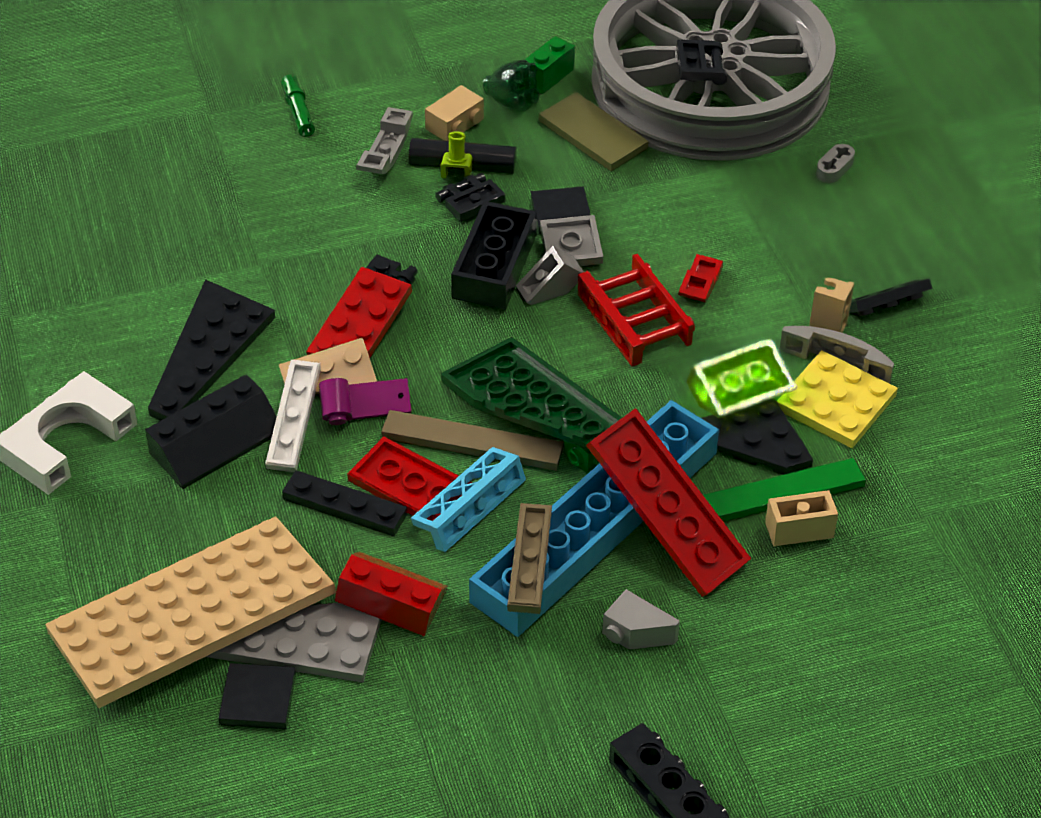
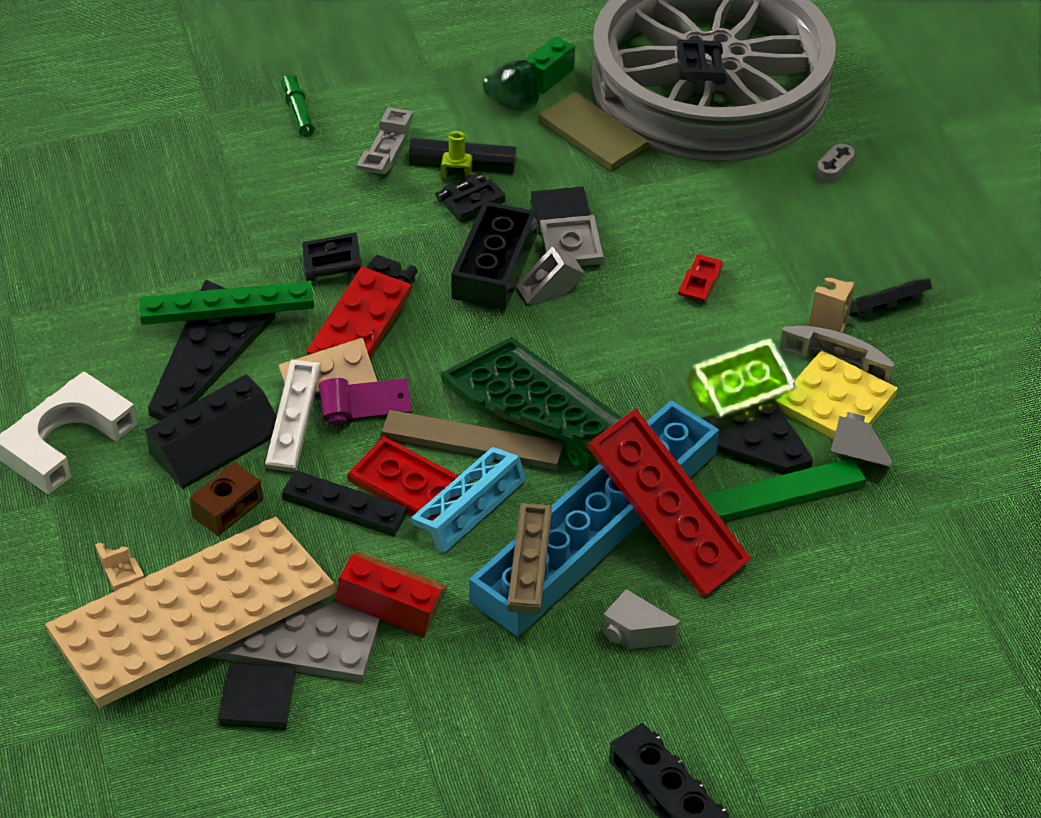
(119, 566): none -> tan slope
(226, 302): none -> green plate
(226, 498): none -> reddish brown brick
(331, 250): none -> black plate
(454, 112): tan brick -> none
(620, 327): red fence -> none
(801, 518): tan brick -> none
(859, 440): none -> light grey slope

